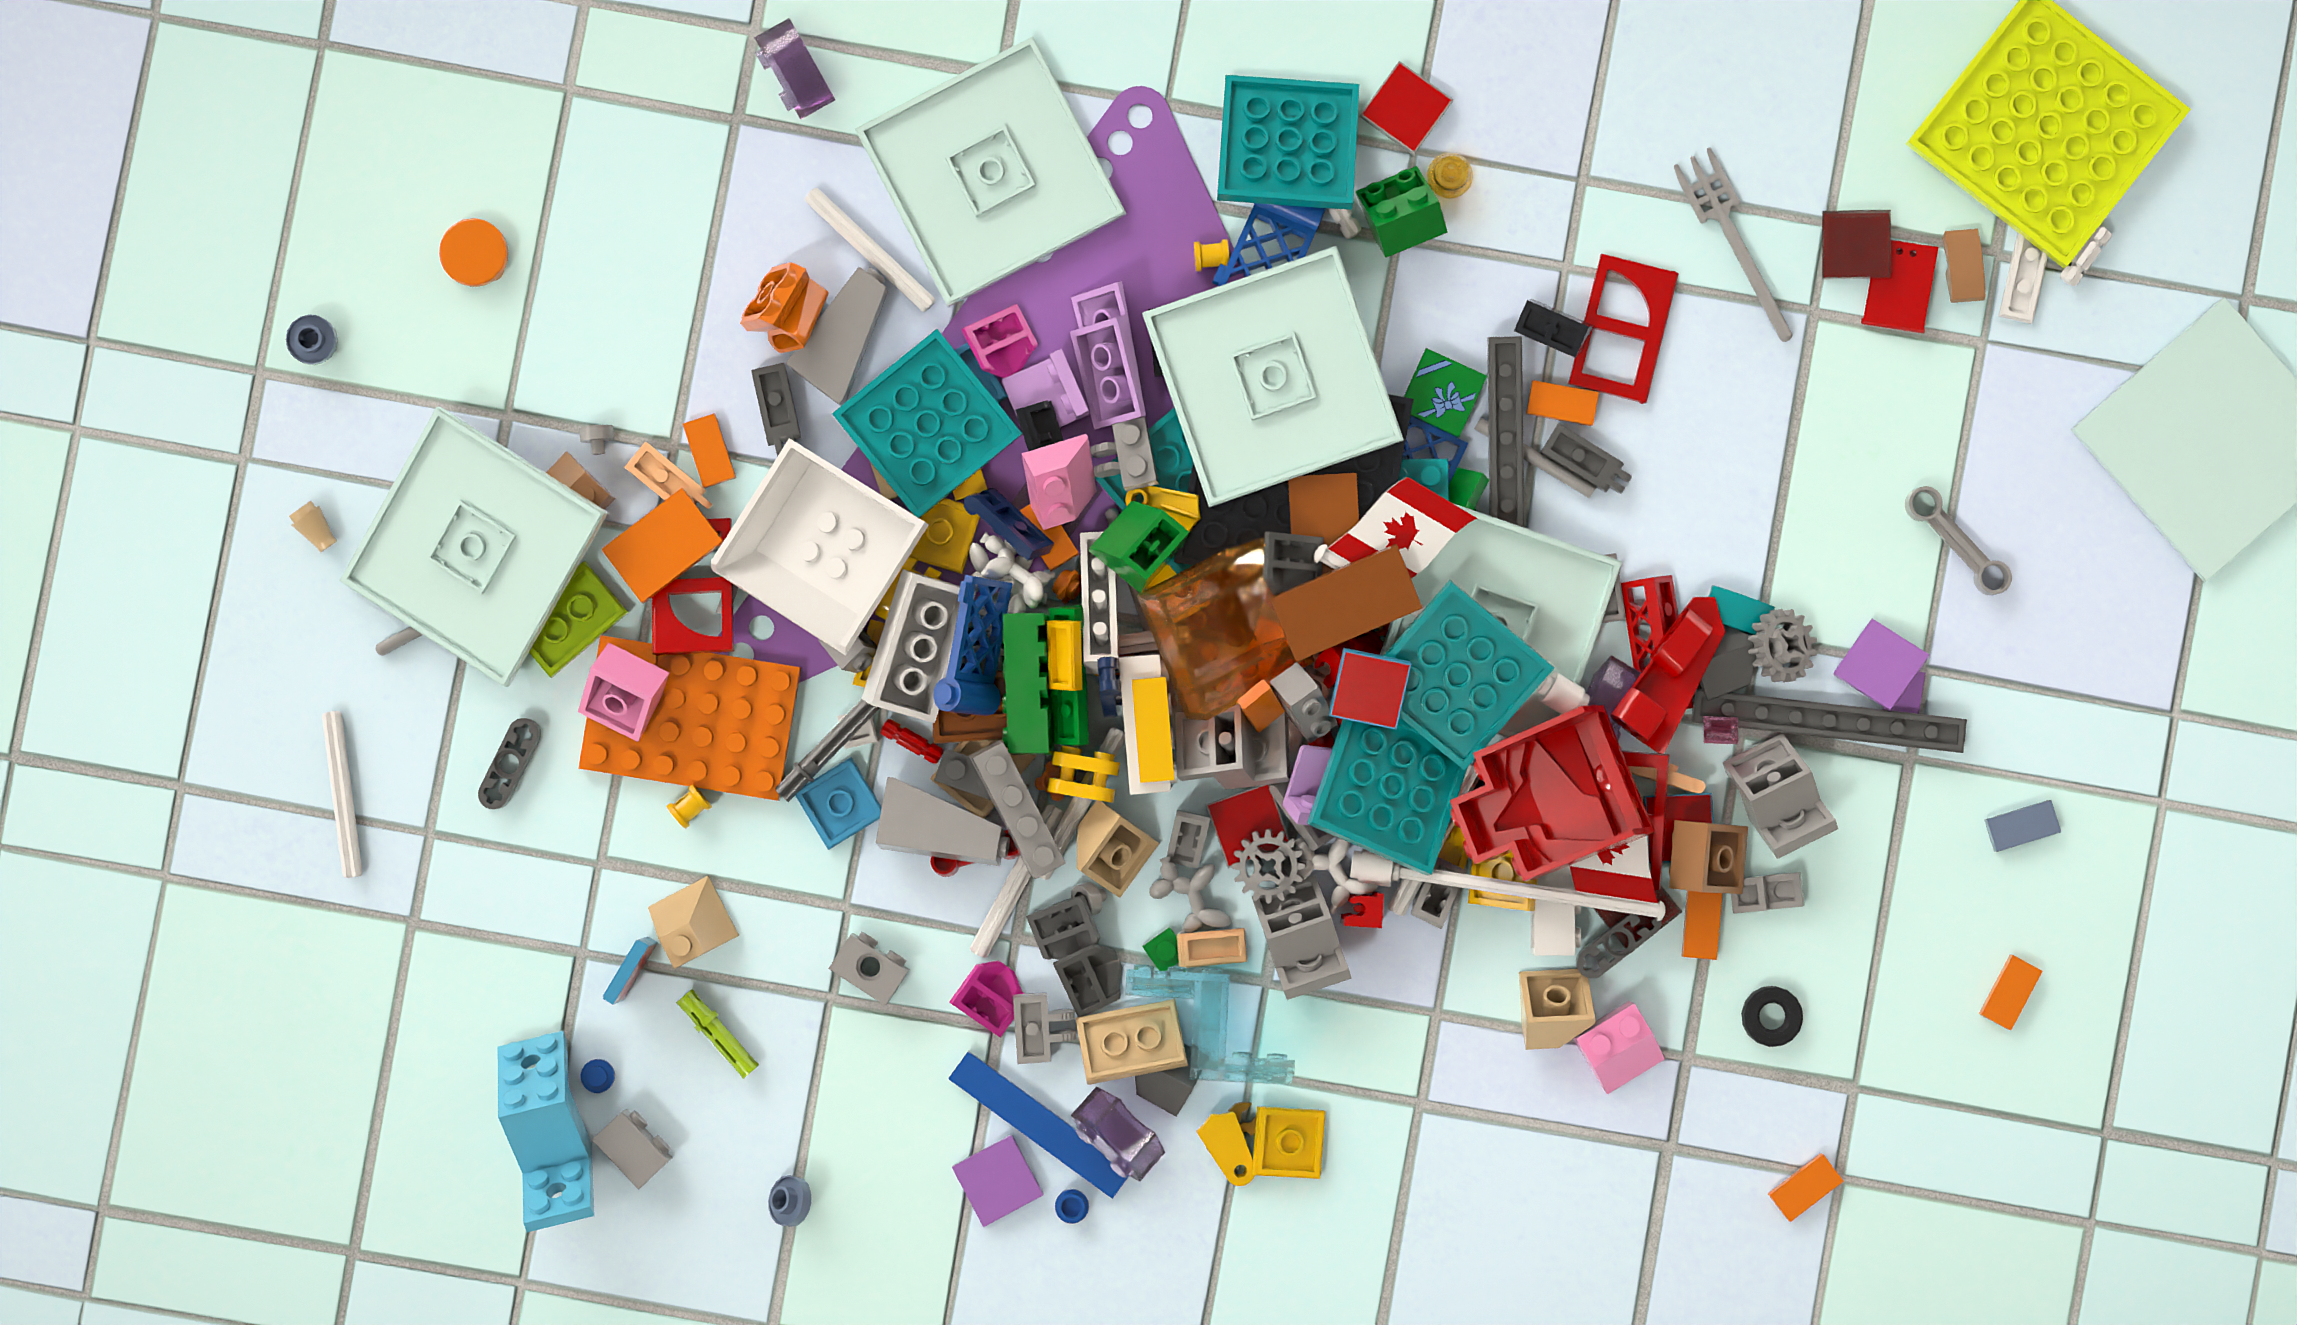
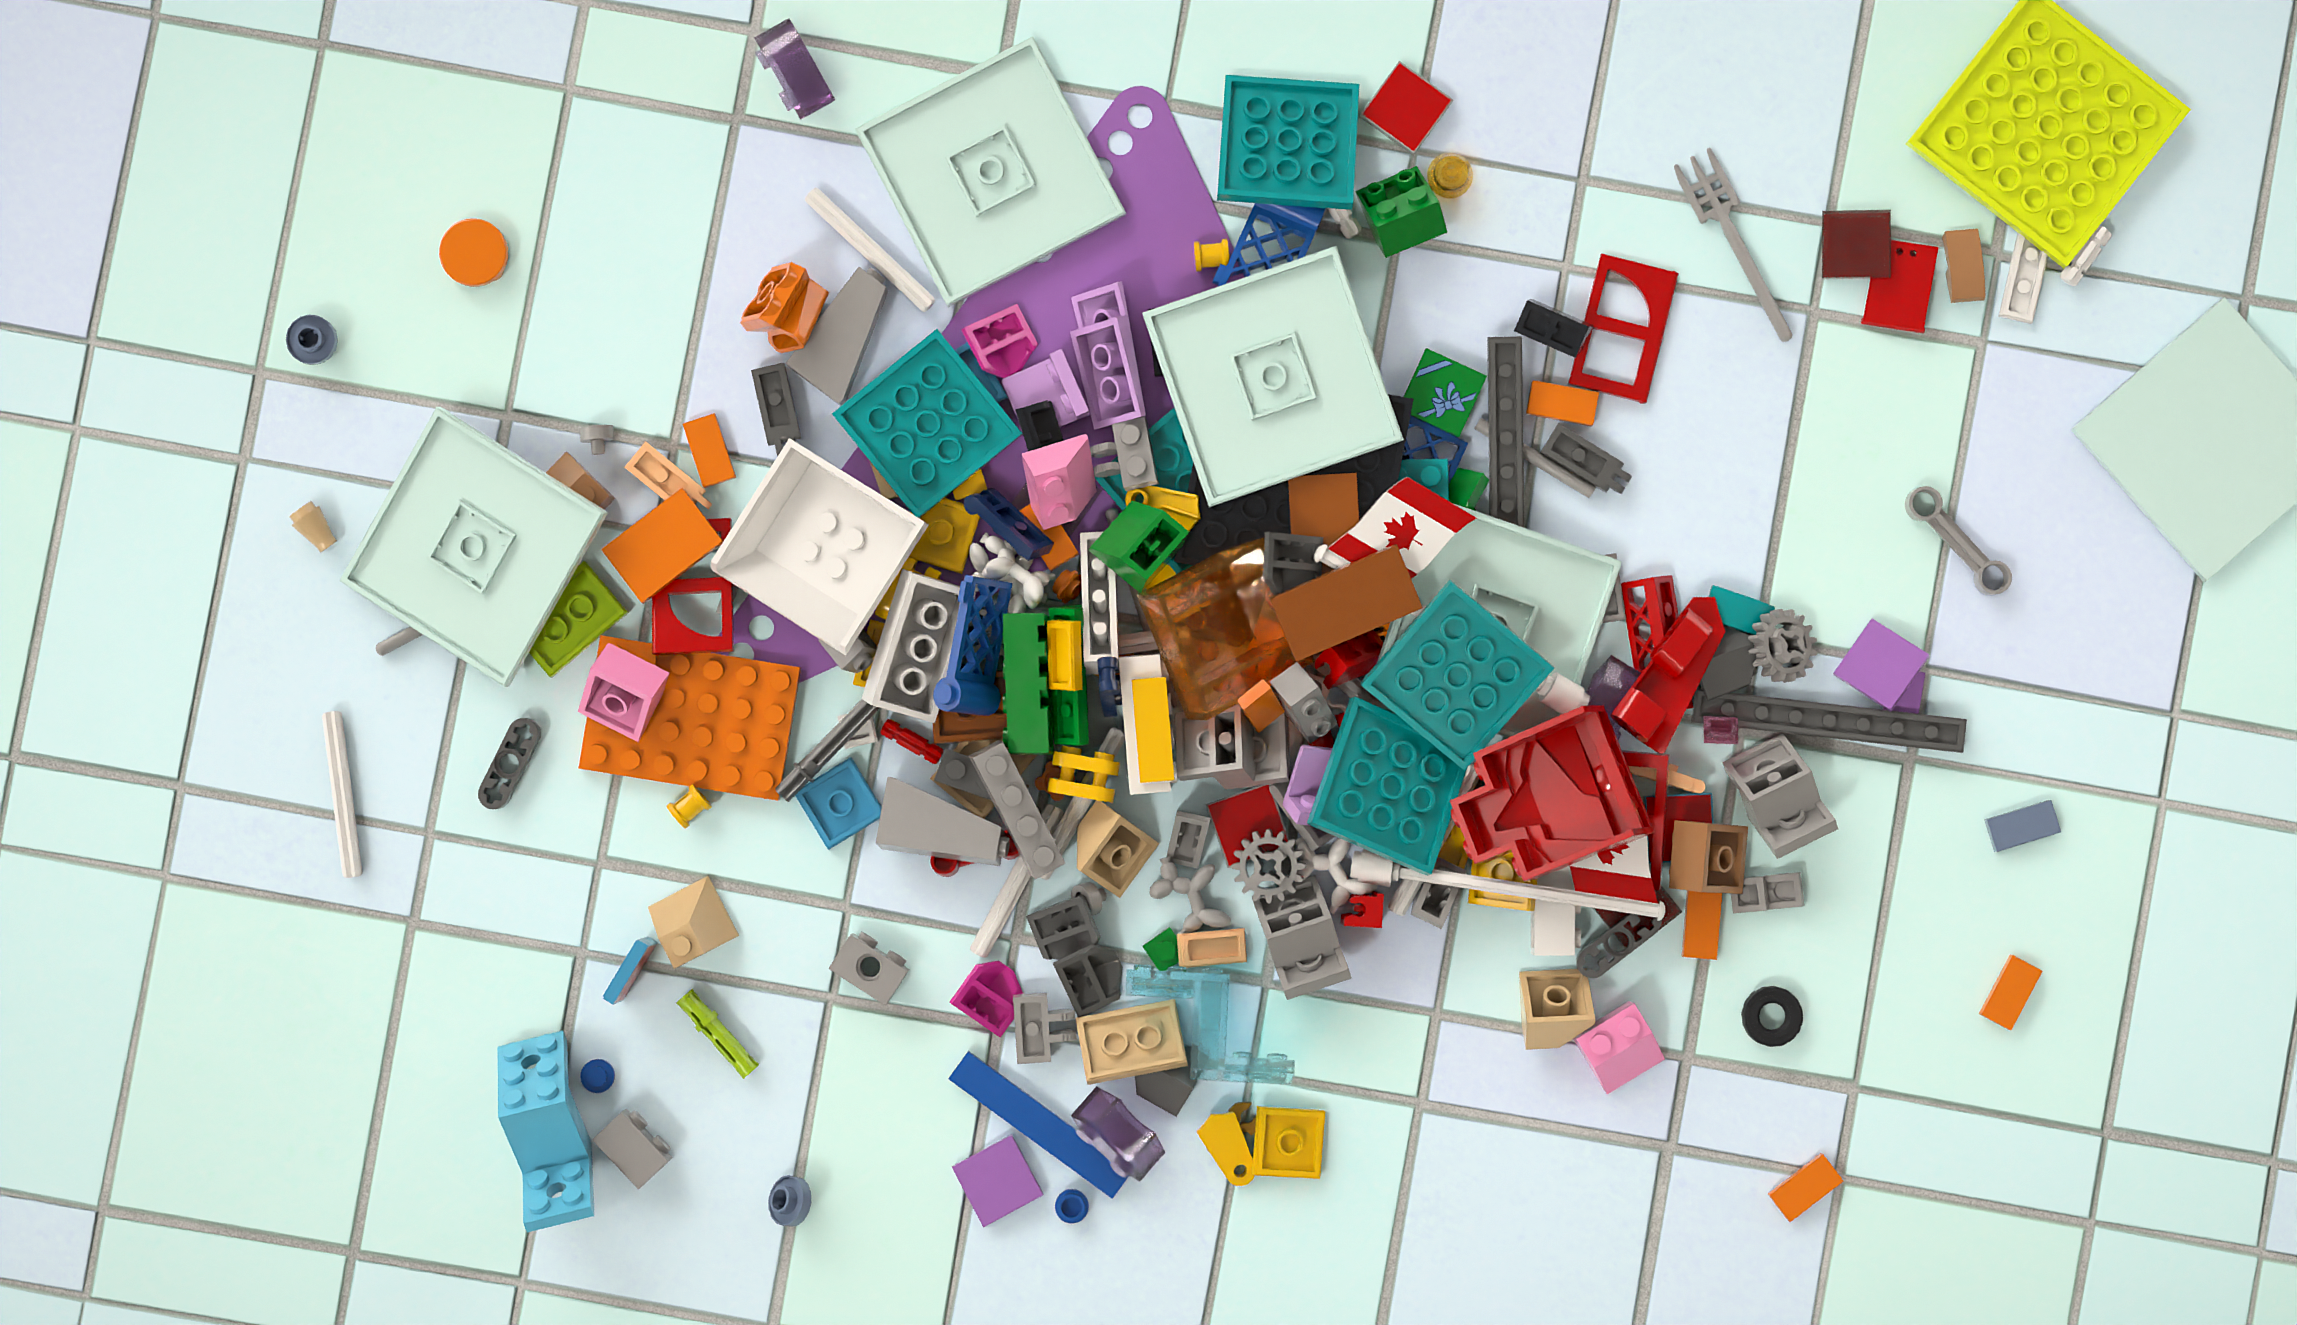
(1369, 688): red tile -> none

